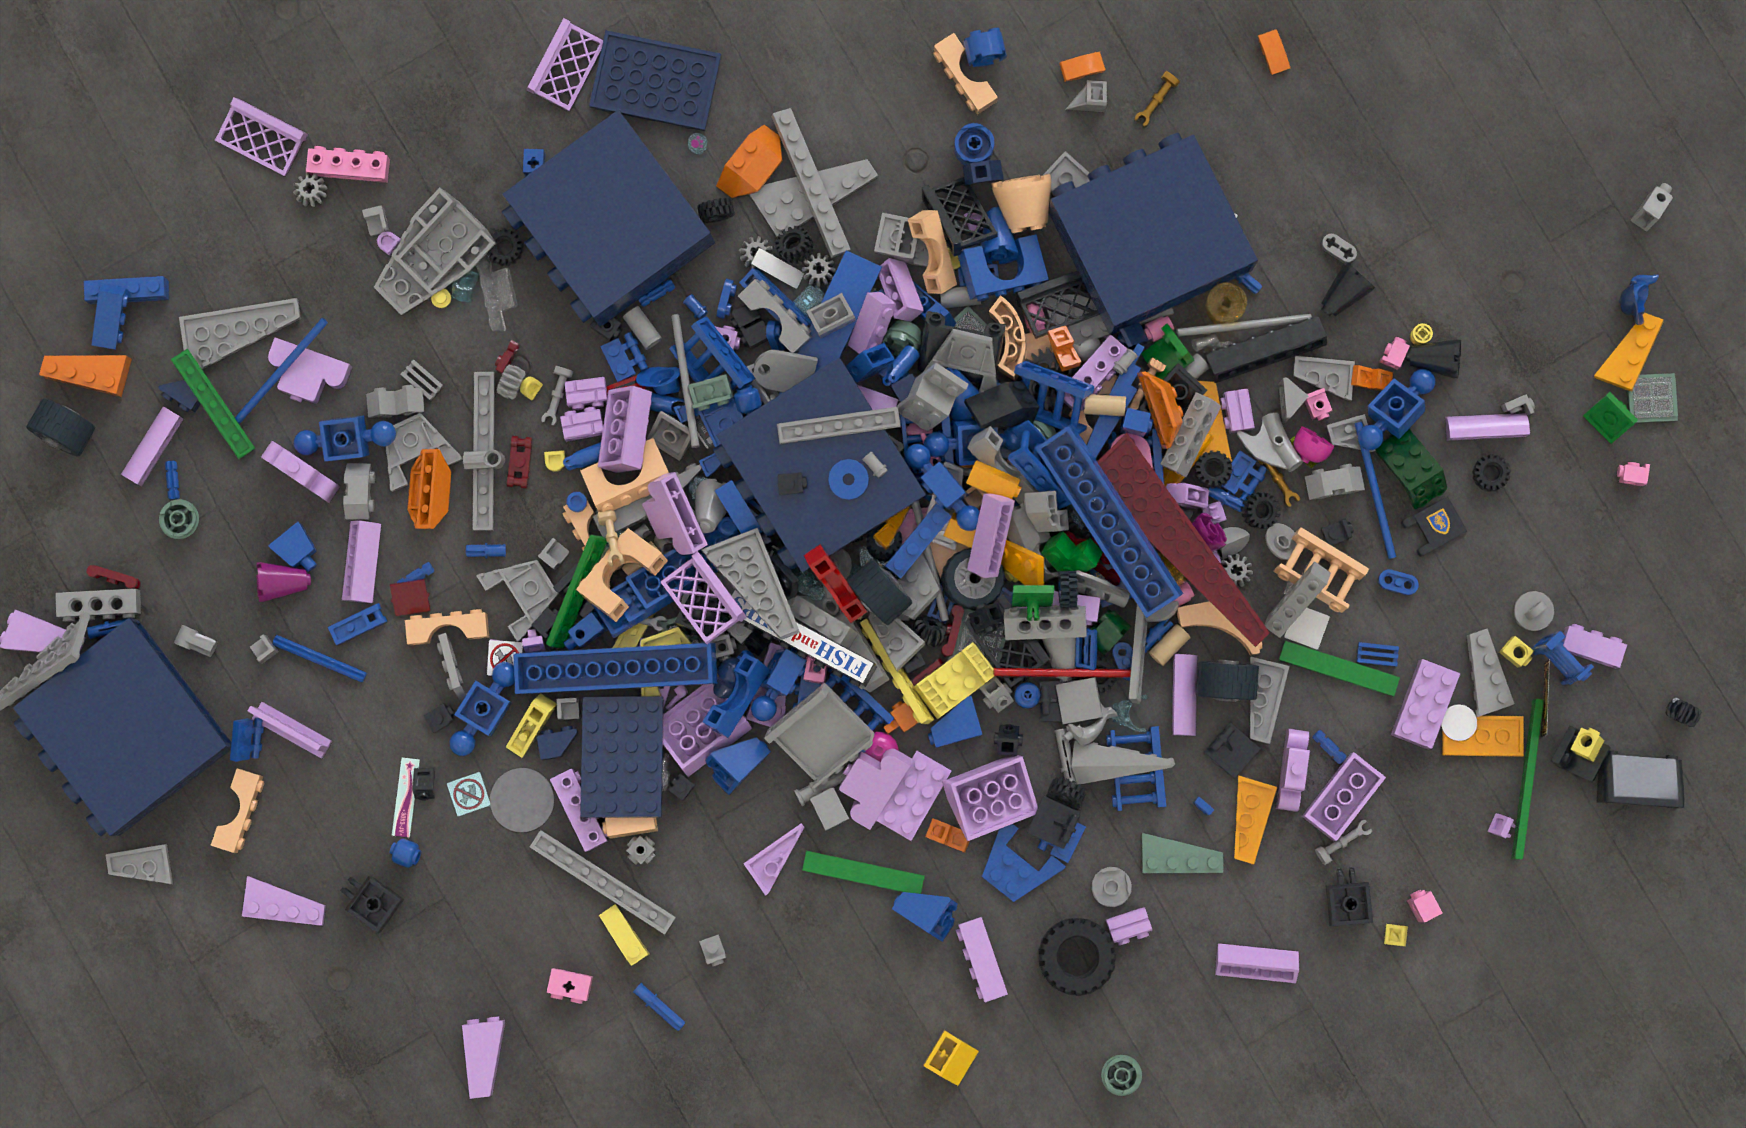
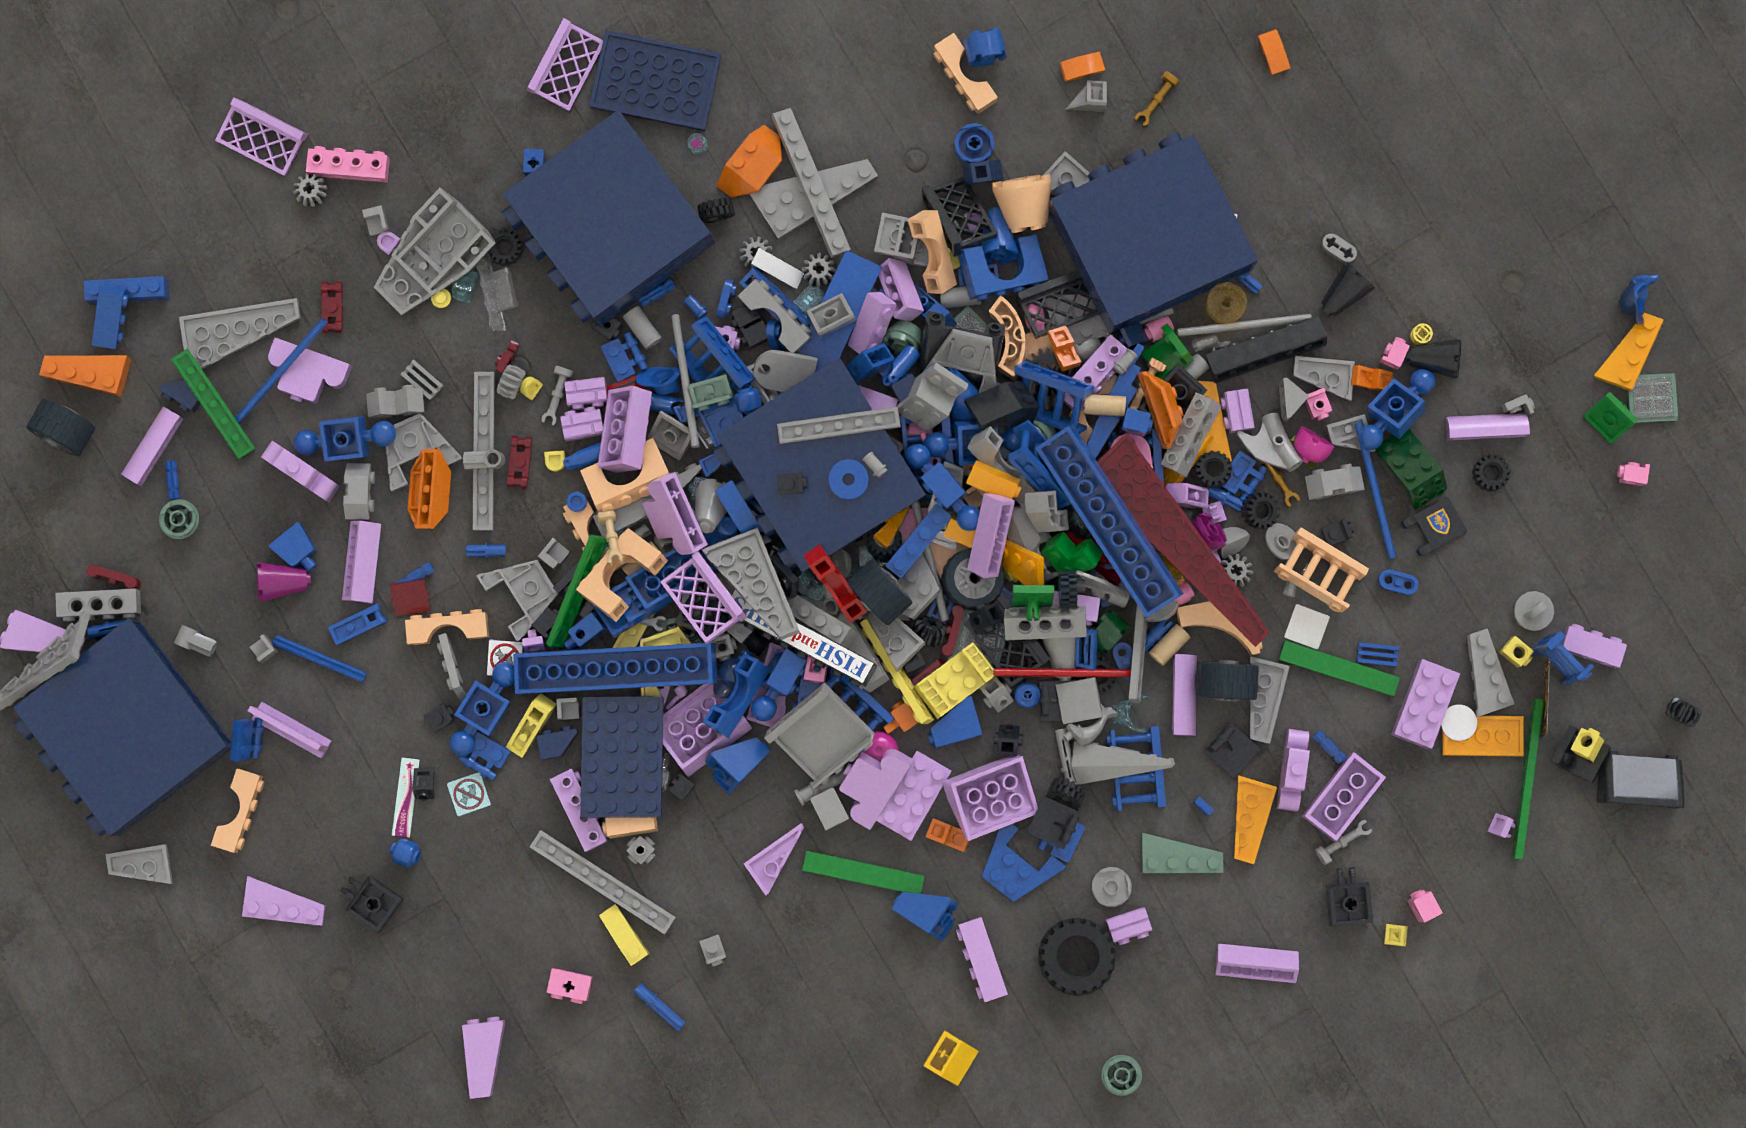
(332, 306): none -> dark red plate
(488, 750): none -> blue plate
(522, 800): flat silver sticker -> none
(797, 253): black tyre -> none
(1297, 599): light grey brick -> none
(1653, 207): light grey torso -> none

